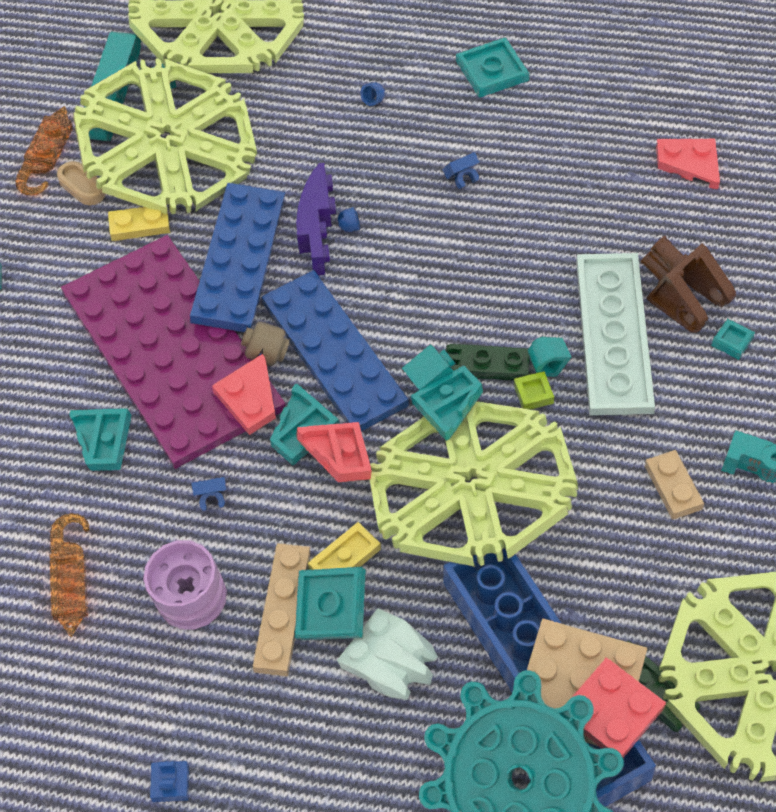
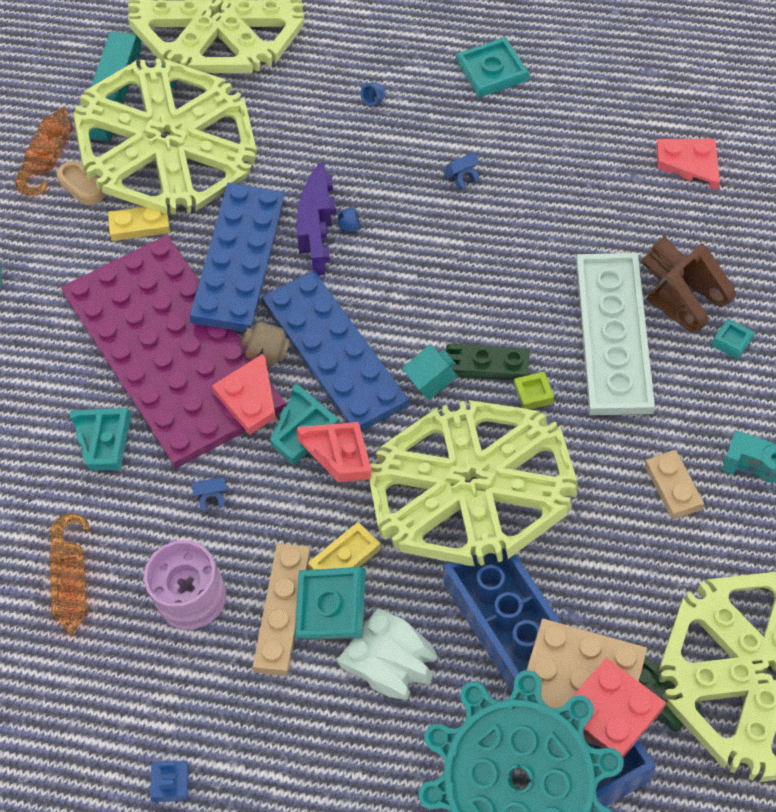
(448, 400): teal wing -> none
(549, 355): teal plate -> none

